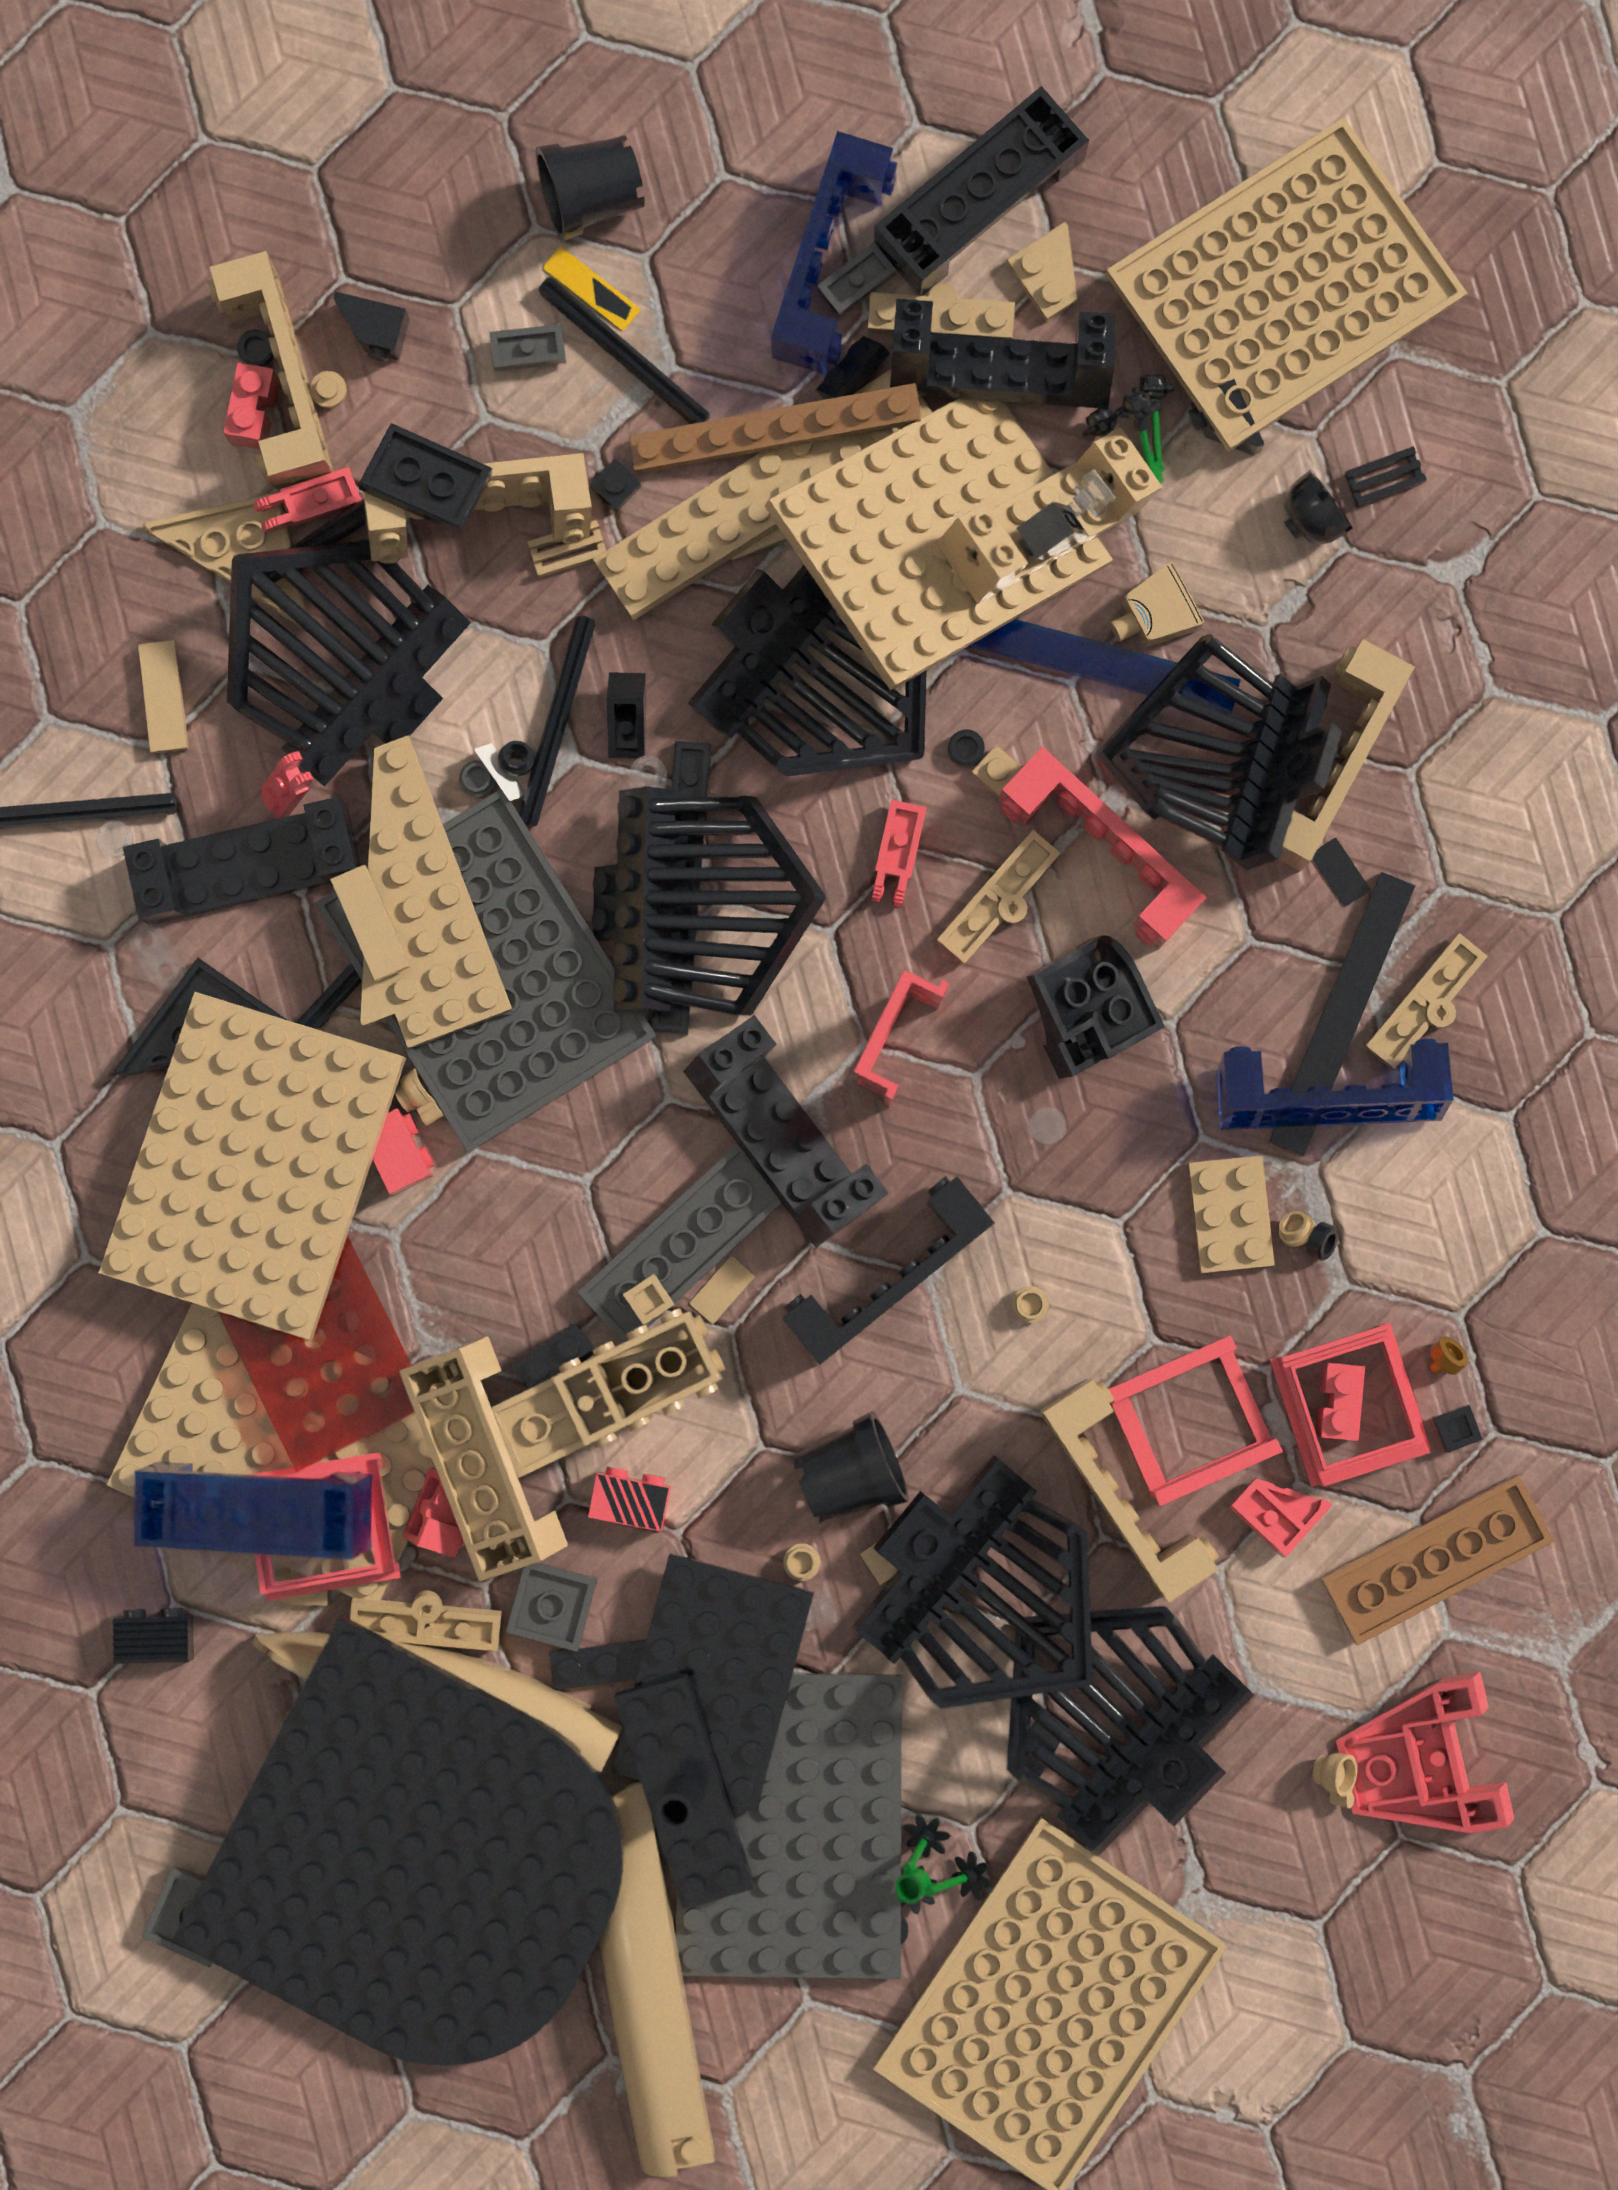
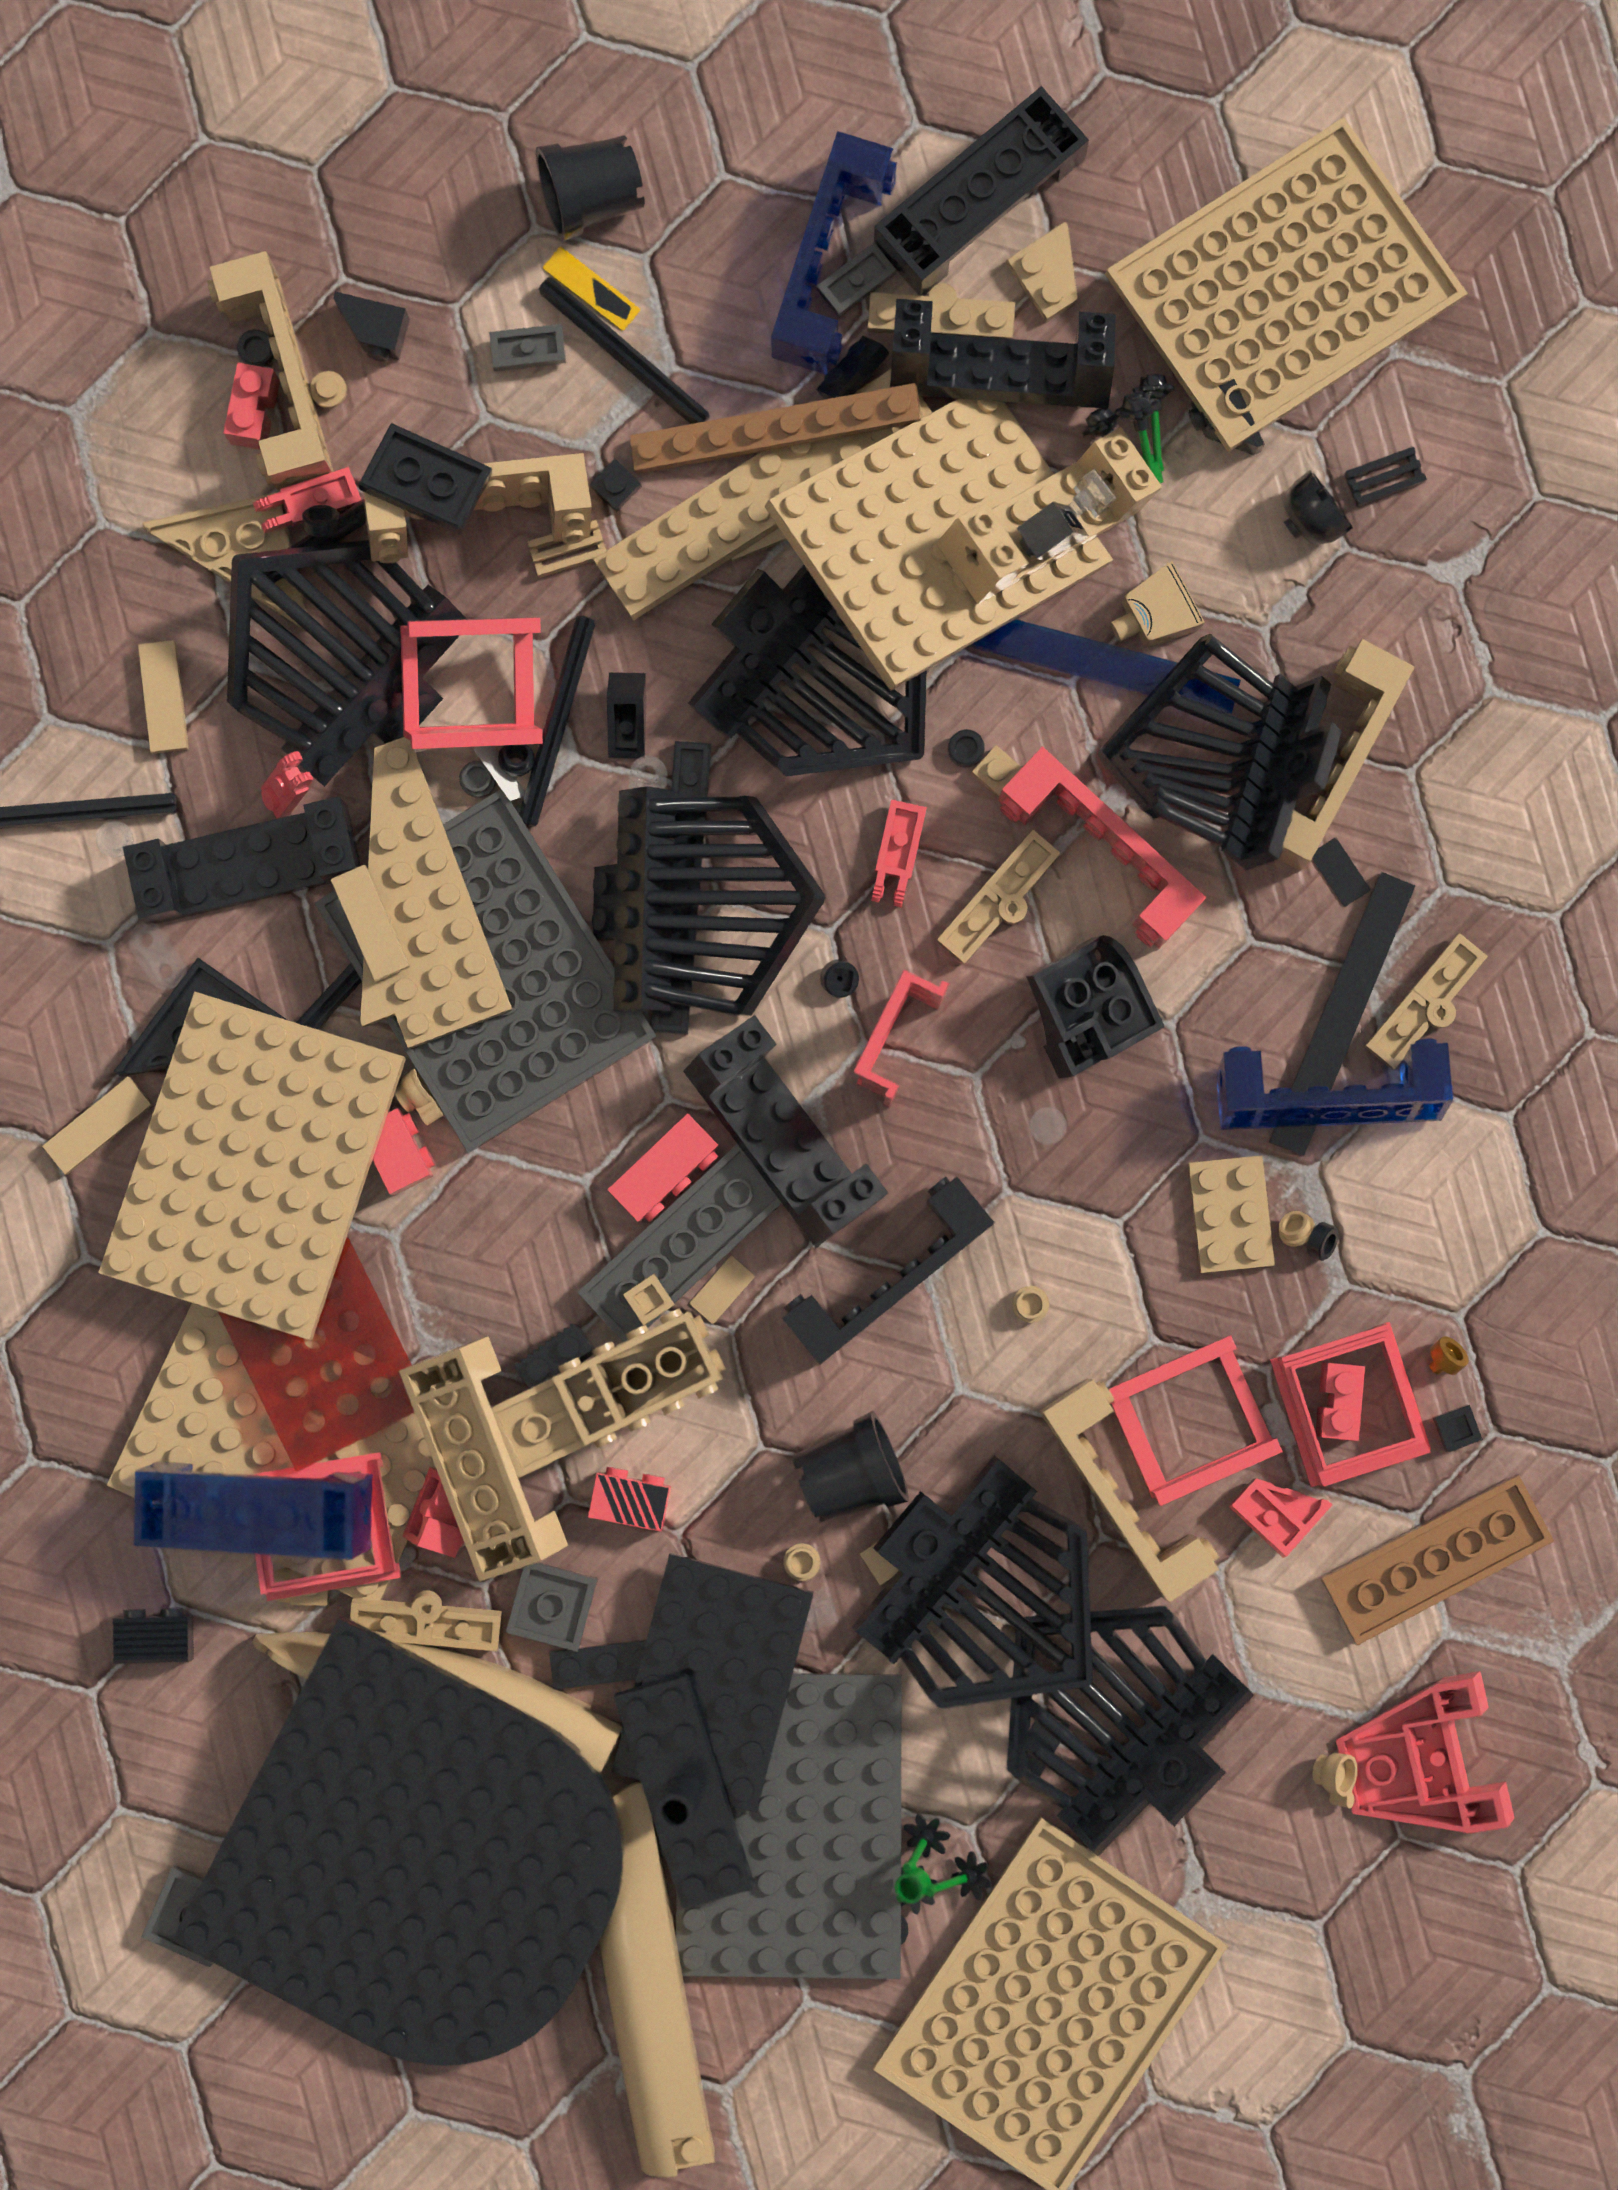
(97, 1125): none -> tan tile
(321, 520): none -> black tile
(516, 733): none -> coral piece
(665, 1169): none -> coral brick
(839, 978): none -> black tile

